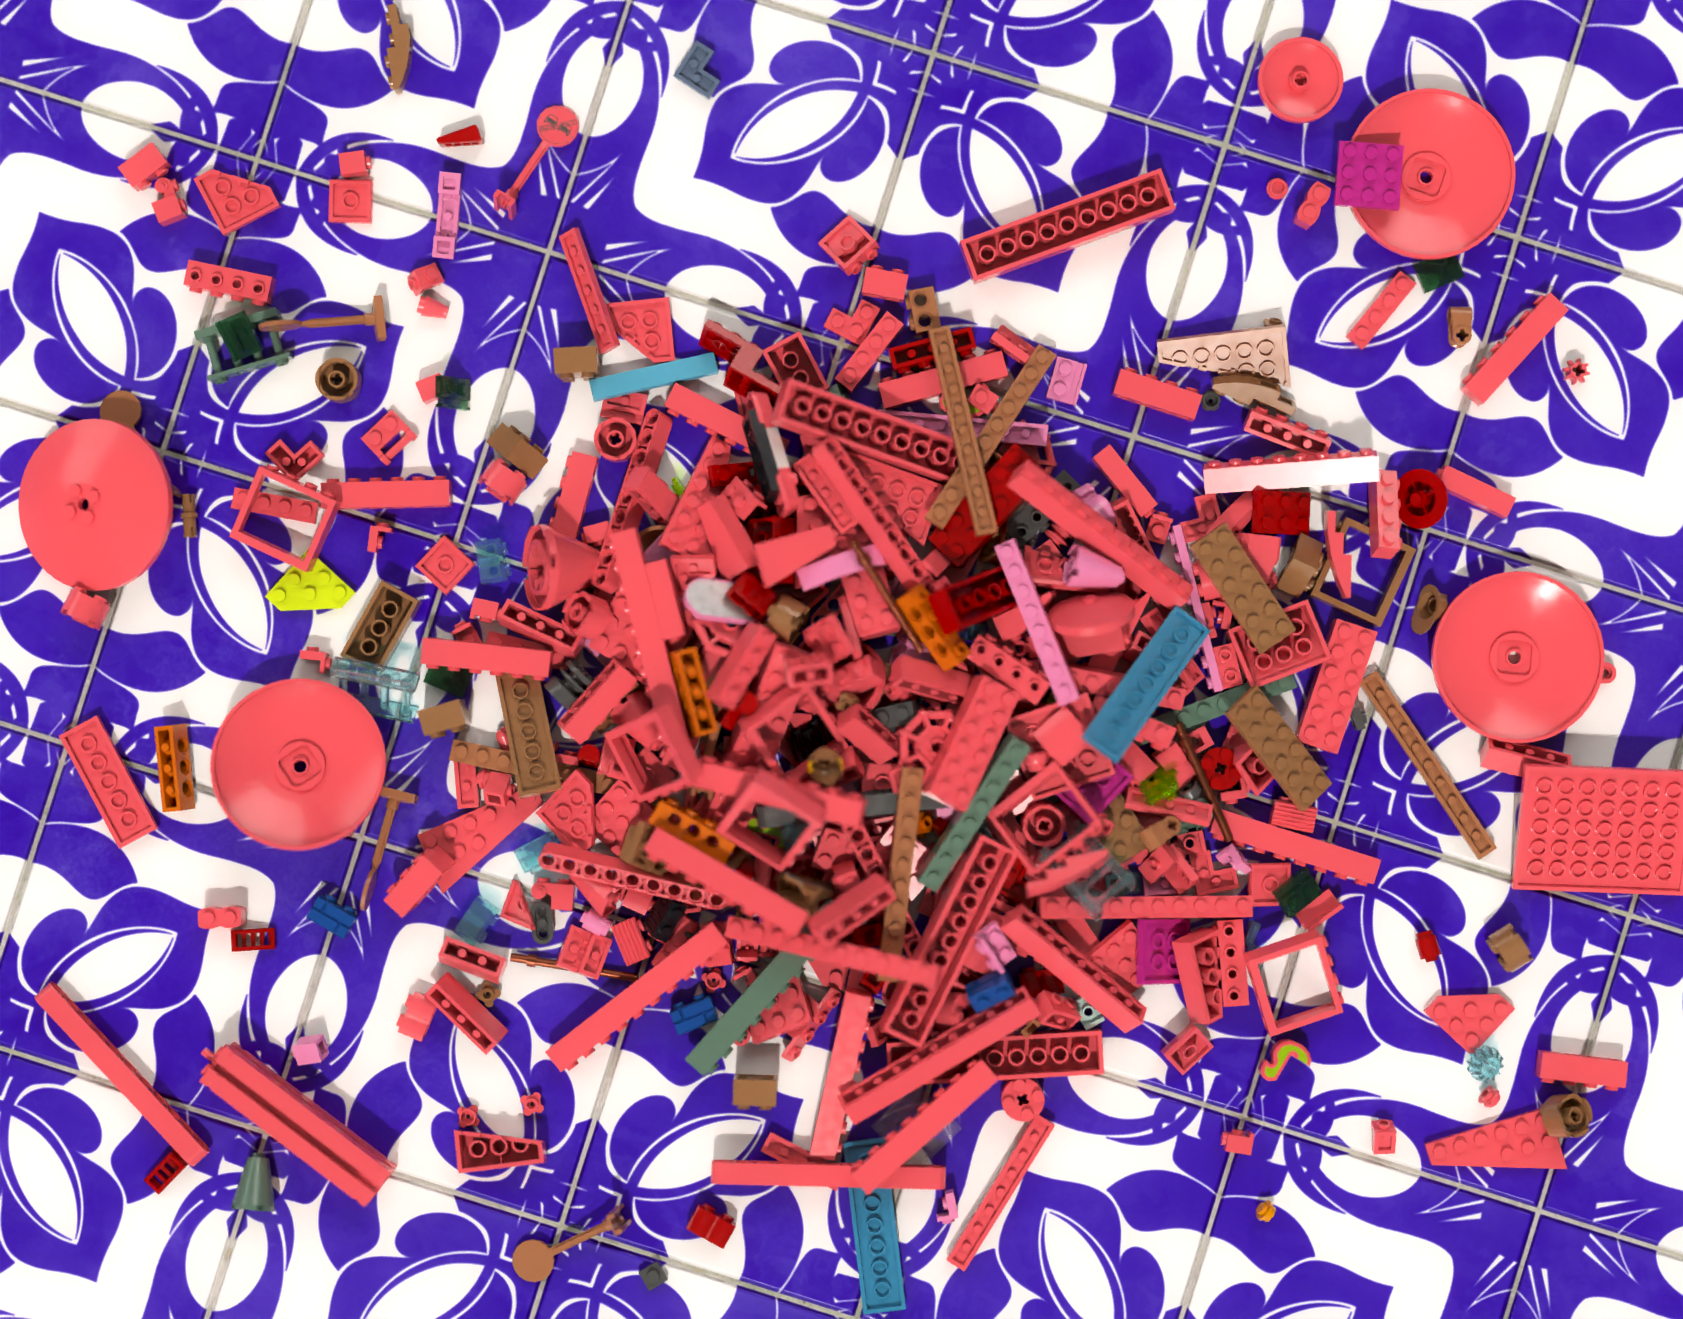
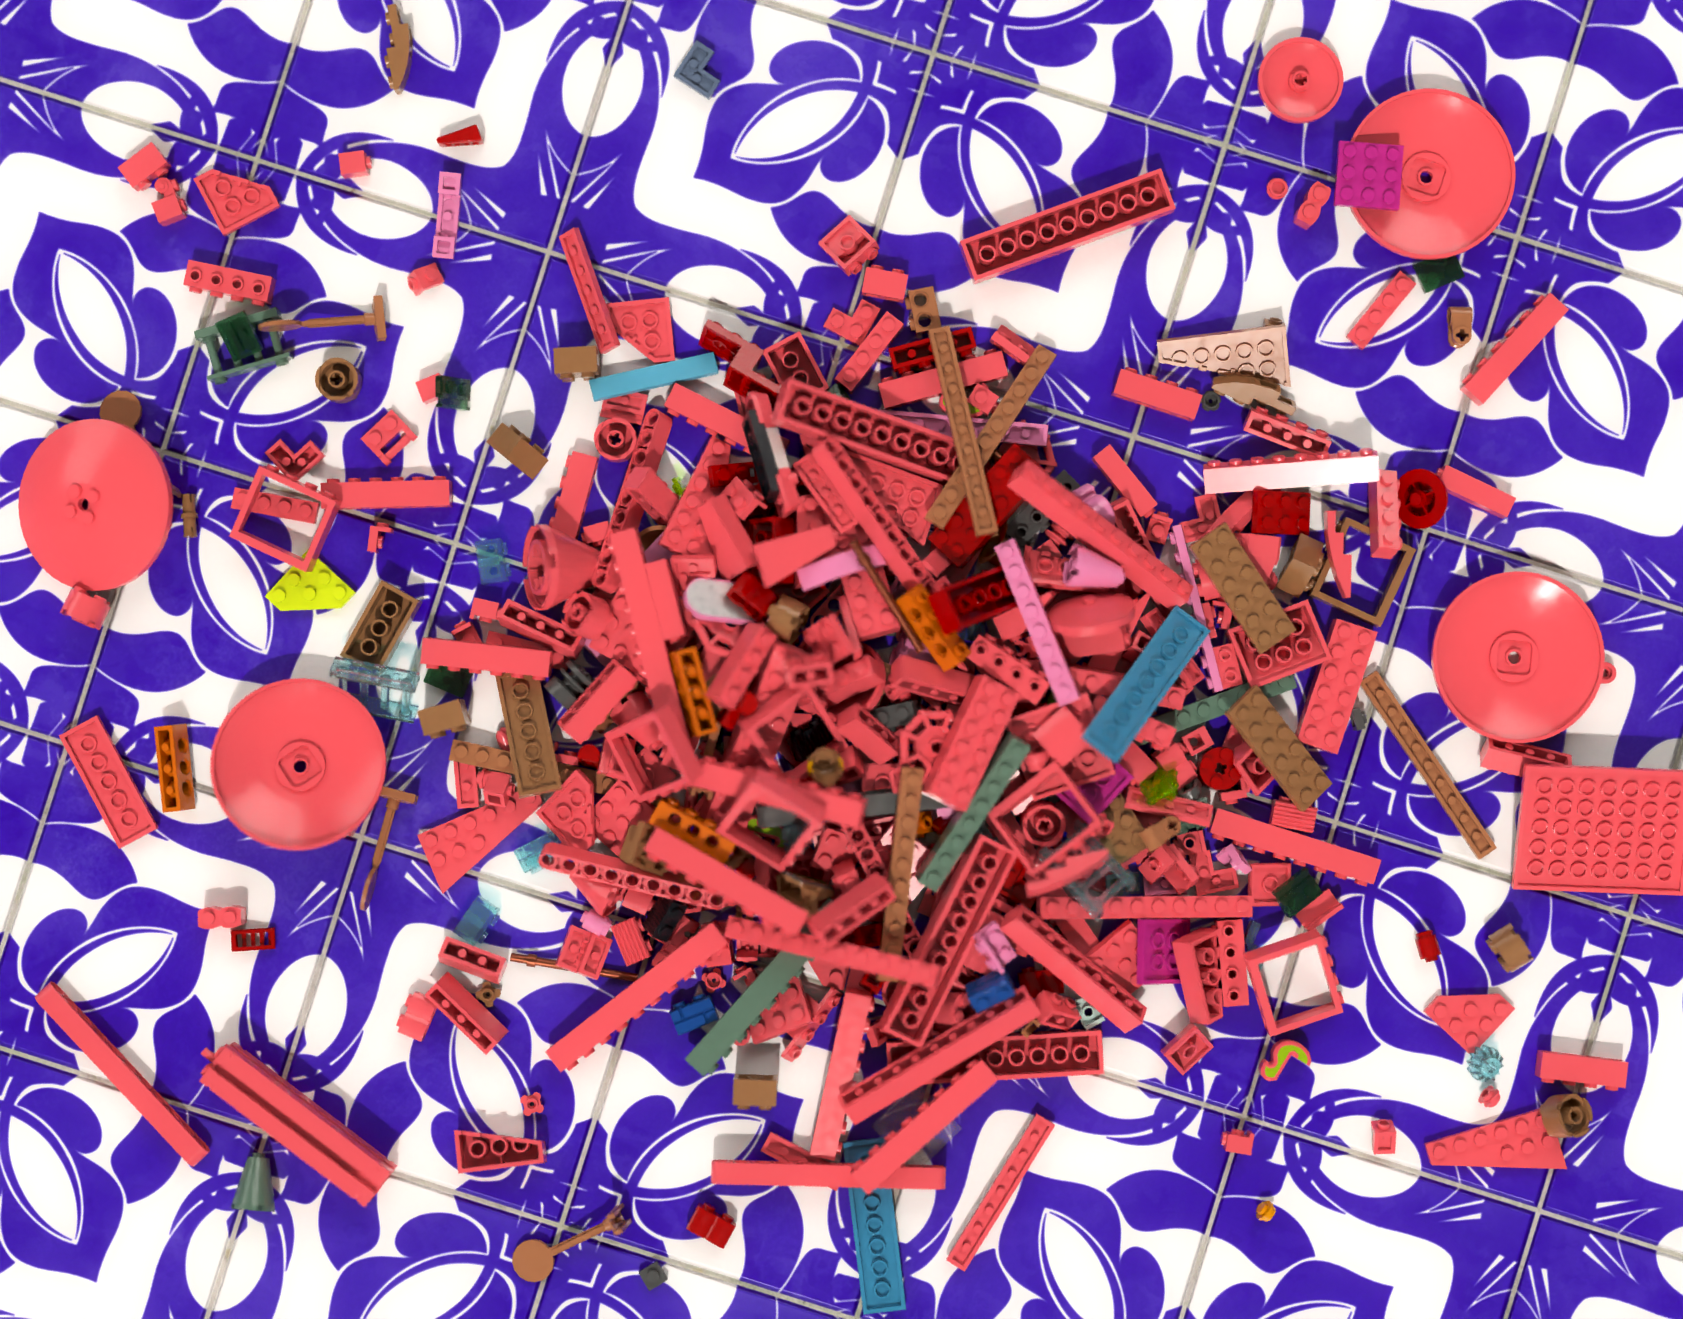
(175, 1162): red slope -> none
(310, 1049): bright pink brick -> none
(313, 653): coral bracket -> none
(332, 915): blue brick -> none
(350, 201): coral tile -> none
(418, 880): coral brick -> none
(431, 308): coral cone -> none
(445, 565): coral tile -> none
(463, 1120): coral plate -> none
(502, 481): coral brick -> none
(516, 907): coral tile -> none
(542, 922): dark grey plate -> none
(556, 128): coral piece -> none
(561, 892): coral brick -> none
(845, 698): medium nougat plate -> none
(950, 1204): bright pink bracket -> none
(1026, 1109): coral brick -> none
(1066, 381): bright pink plate -> none
(1186, 743): copper bar -> none
(1428, 609): medium nougat piece -> none
(1571, 375): coral gear -> none

